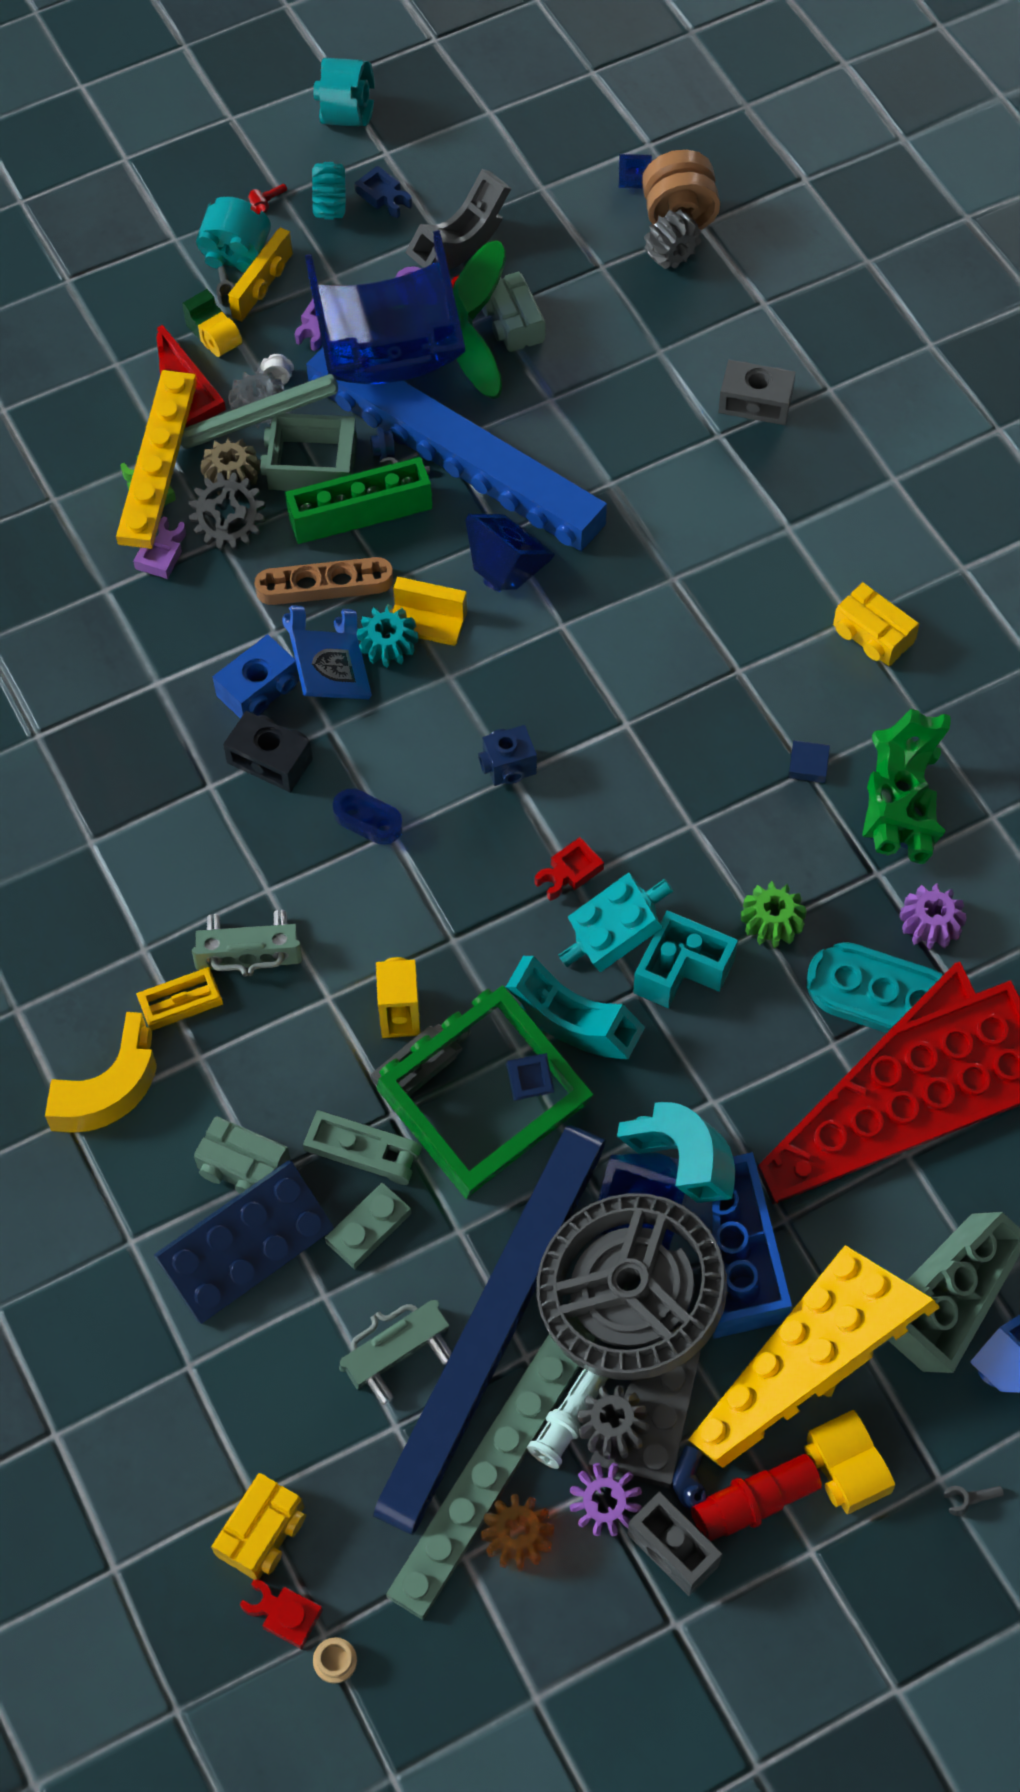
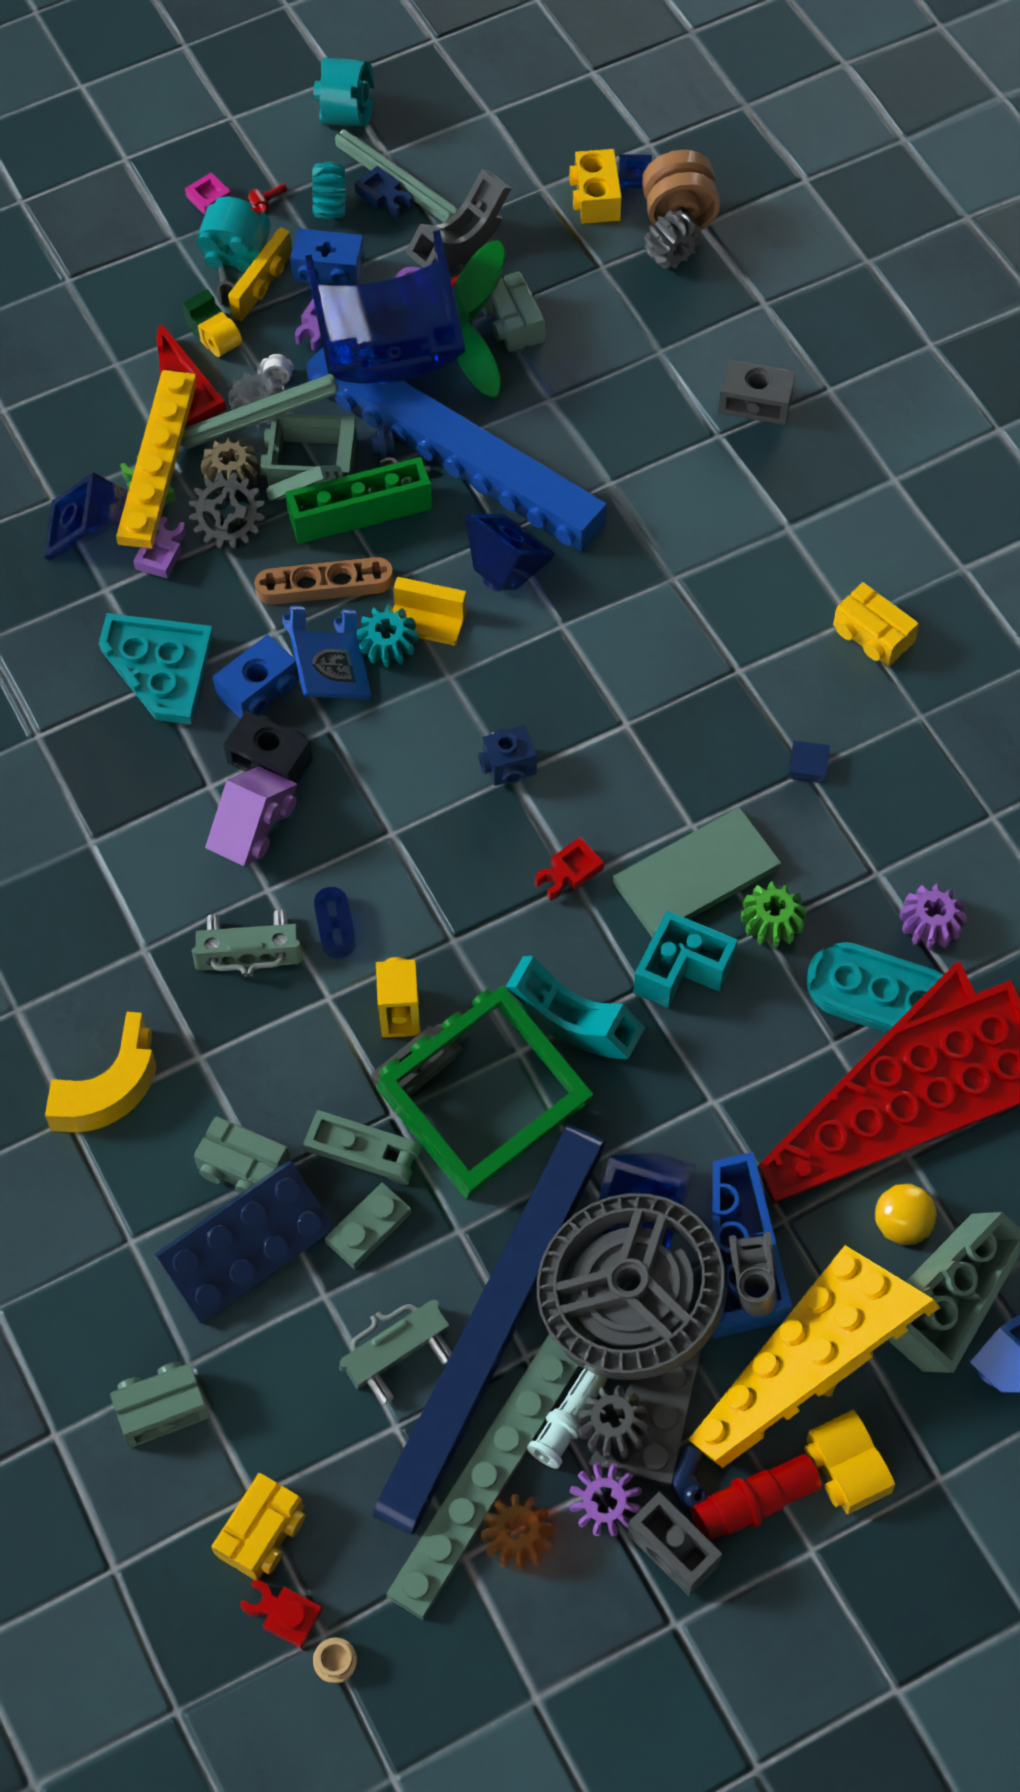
(83, 514): none -> clear blue slope
(158, 1403): none -> sand green brick
(159, 662): none -> teal plate
(184, 1003): yellow tile -> none
(206, 191): none -> dark pink plate
(246, 813): none -> medium lavender brick
(307, 478): none -> sand green tile
(335, 255): none -> blue brick
(342, 920): none -> clear blue beam
(370, 816): clear blue plate -> none
(419, 192): none -> sand green axle
(530, 1077): dark blue tile -> none
(597, 186): none -> yellow brick
(615, 922): teal plate -> none
(697, 870): none -> sand green tile
(705, 1157): teal arch -> none
(754, 1266): none -> dark grey piece
(890, 811): green hips -> none
(905, 1214): none -> yellow hair
(971, 1497): dark grey hand -> none

